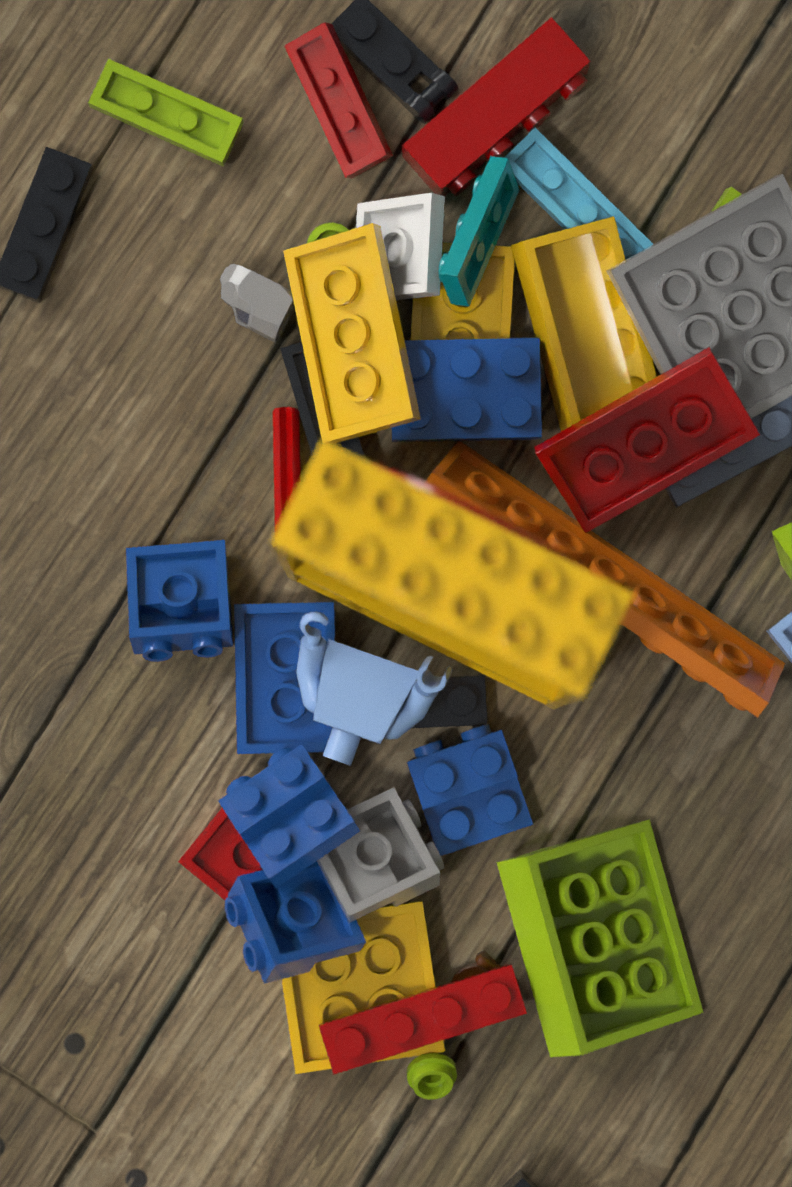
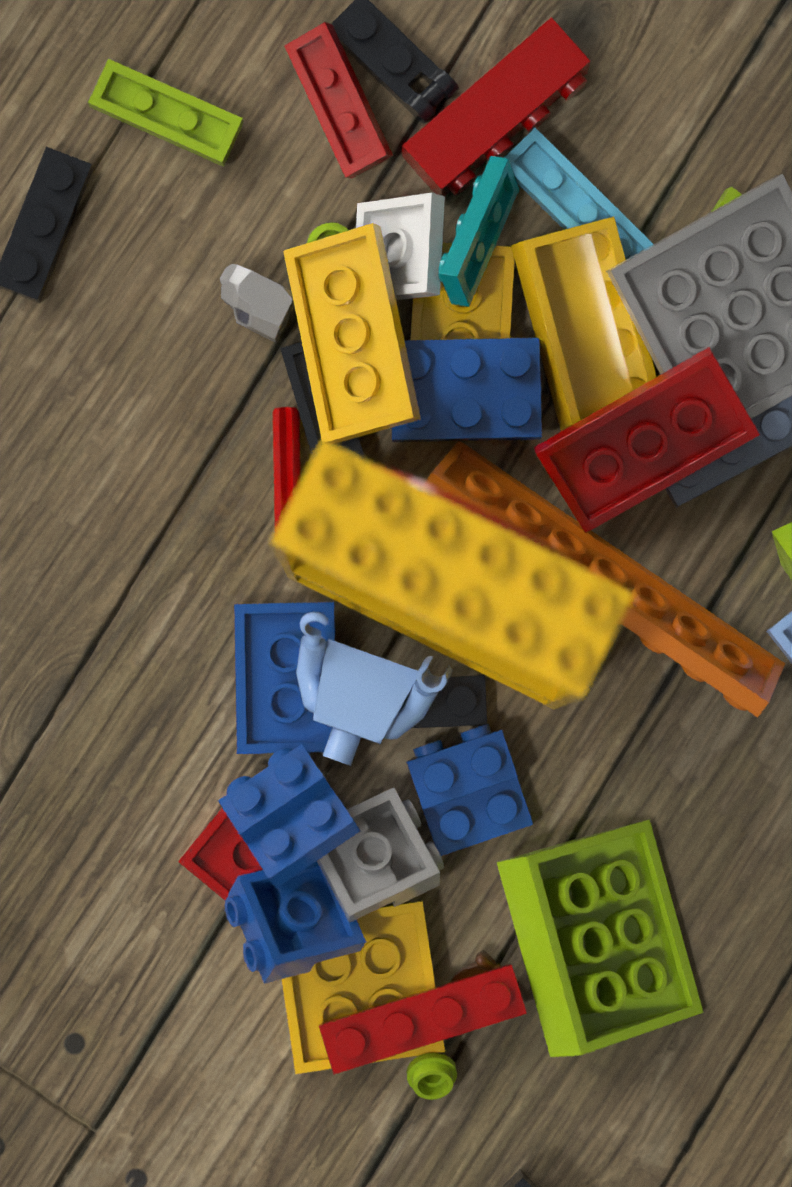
(179, 599): blue plate -> none

